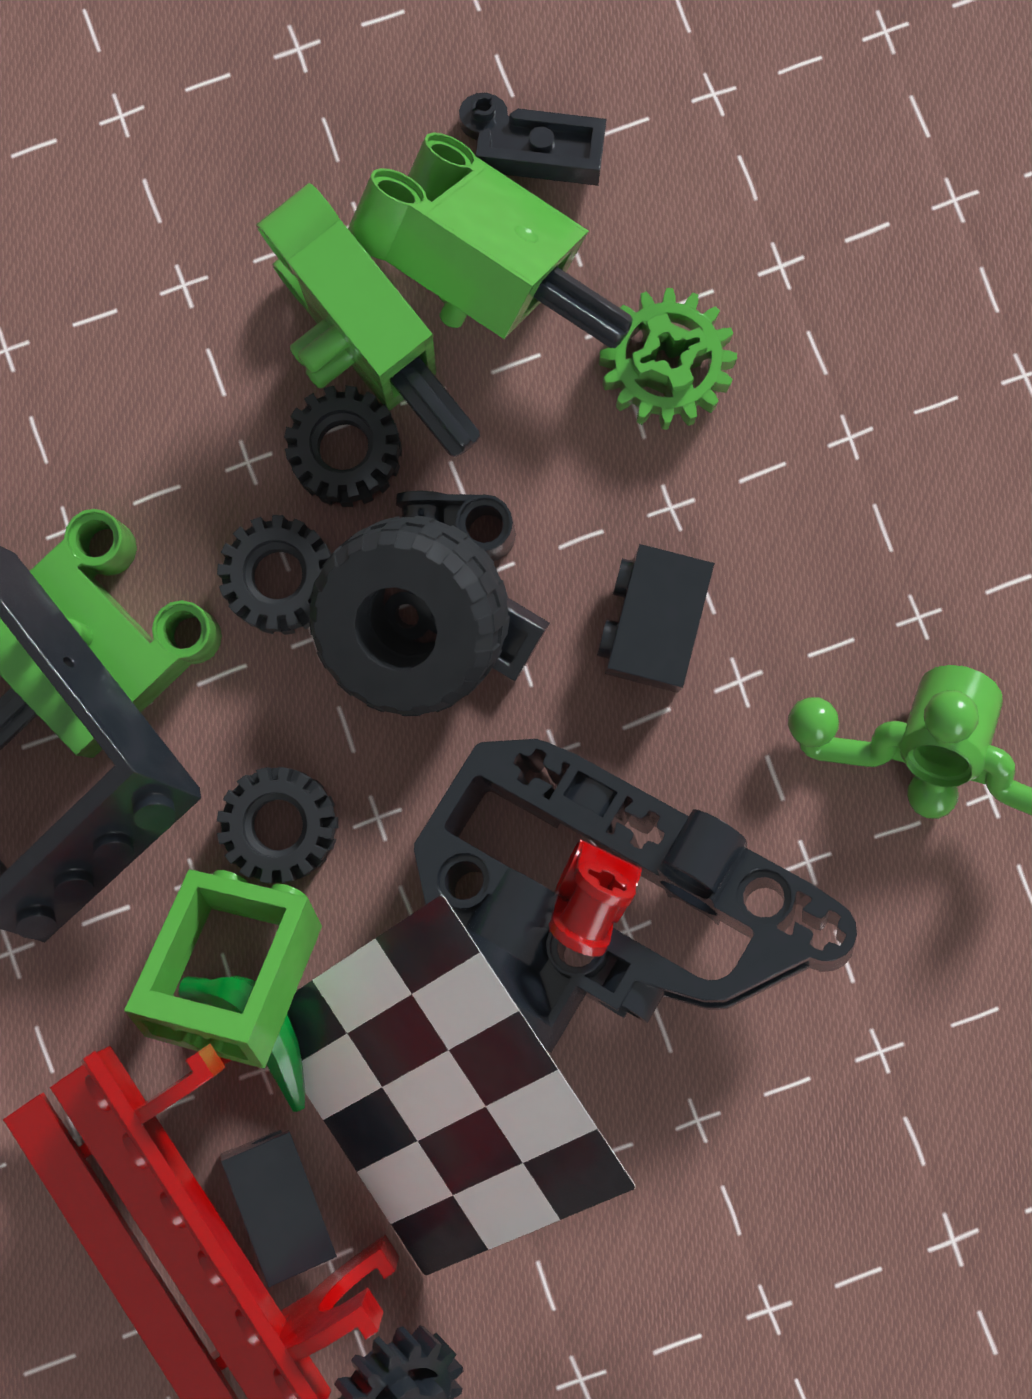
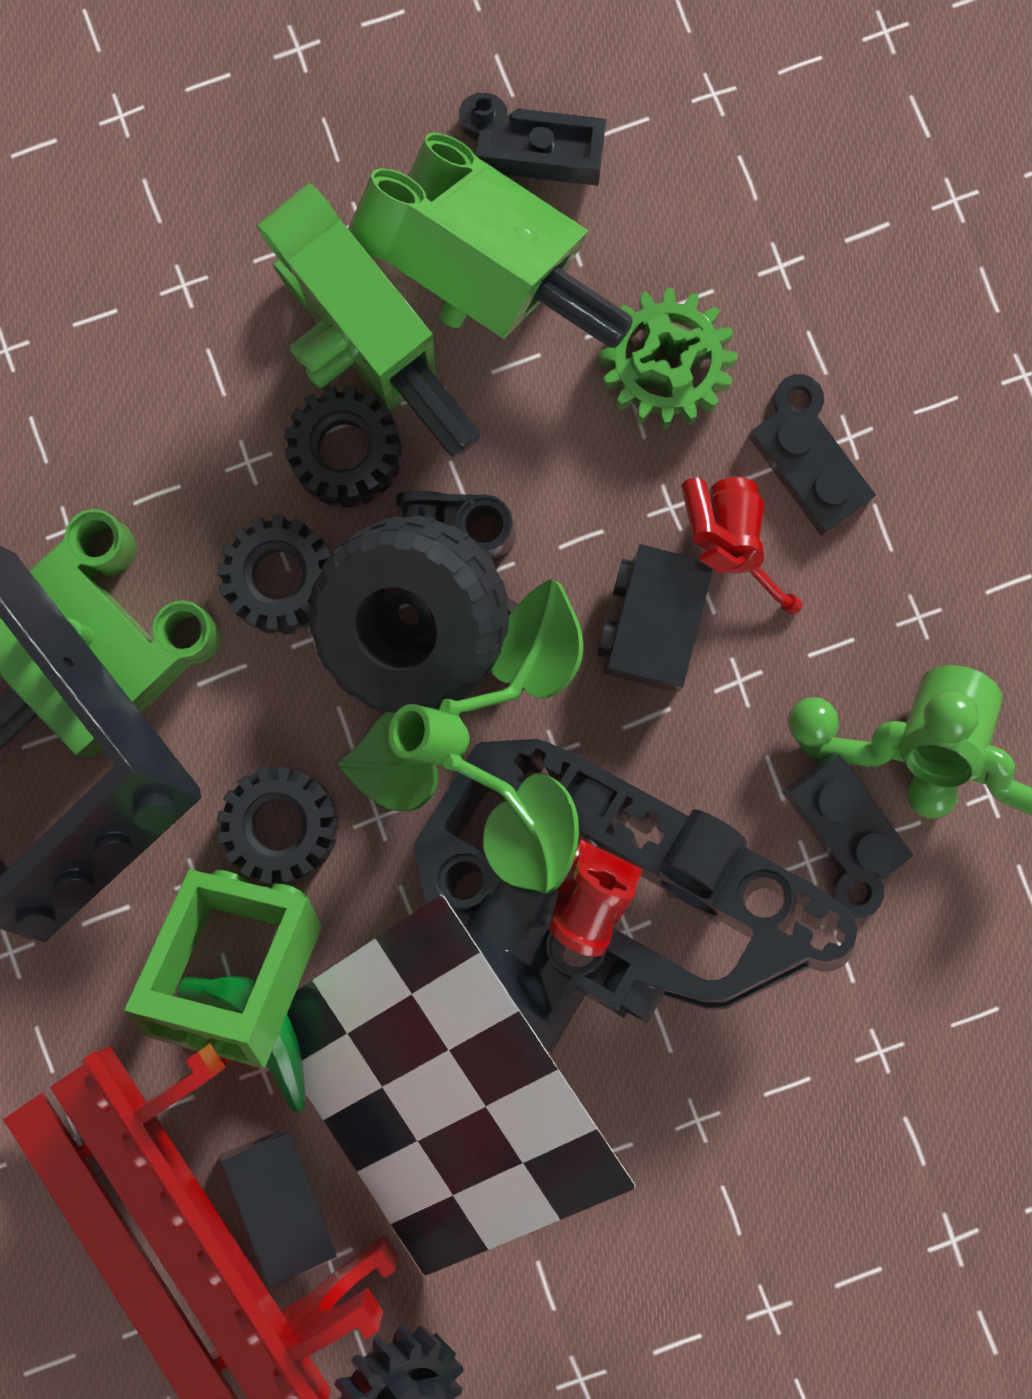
(536, 830): none -> bright green plant
(729, 527): none -> red piece
(810, 458): none -> black hinge
(849, 830): none -> black hinge

